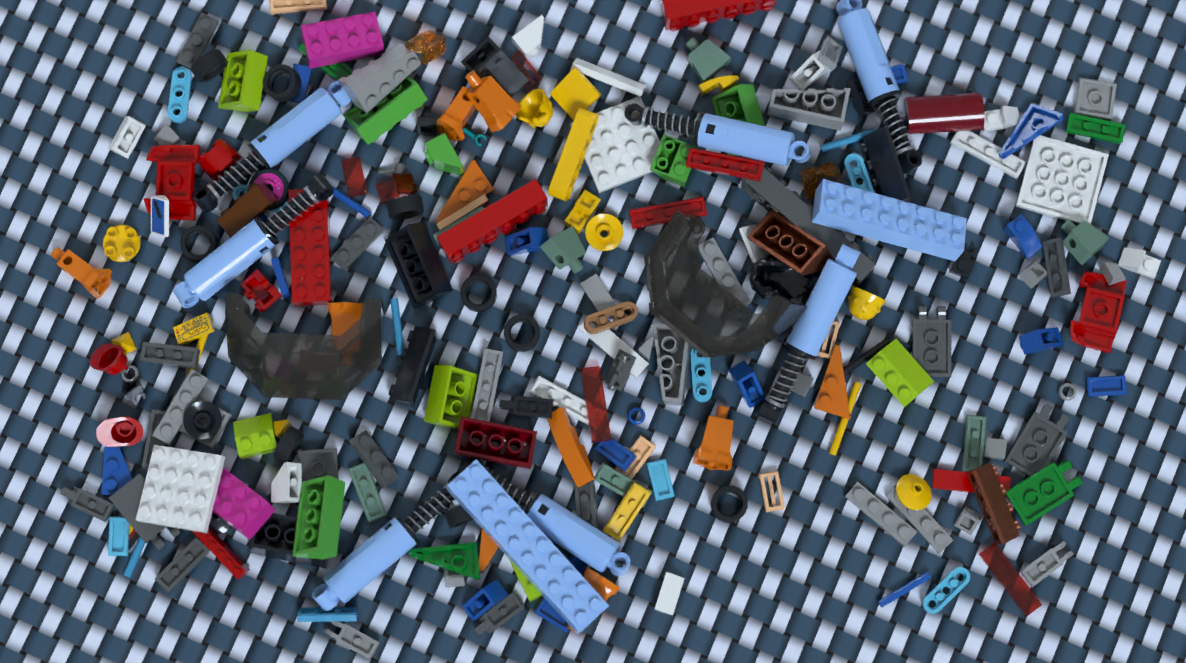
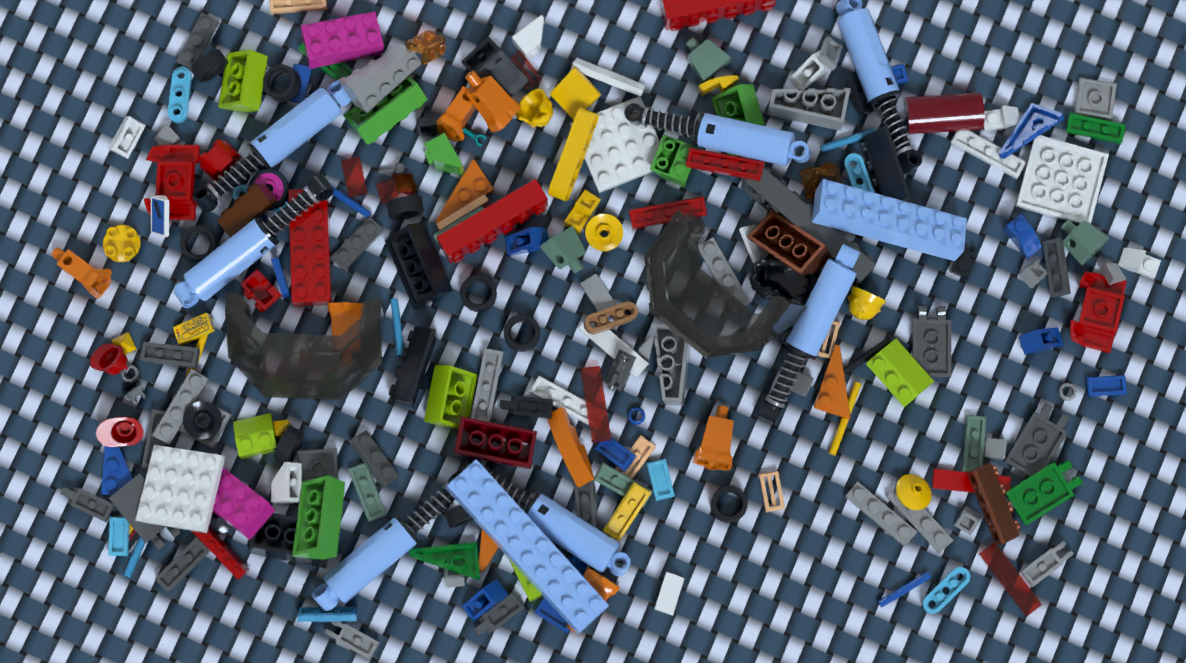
(700, 382): medium azure plate -> none
(747, 383): blue slope -> none

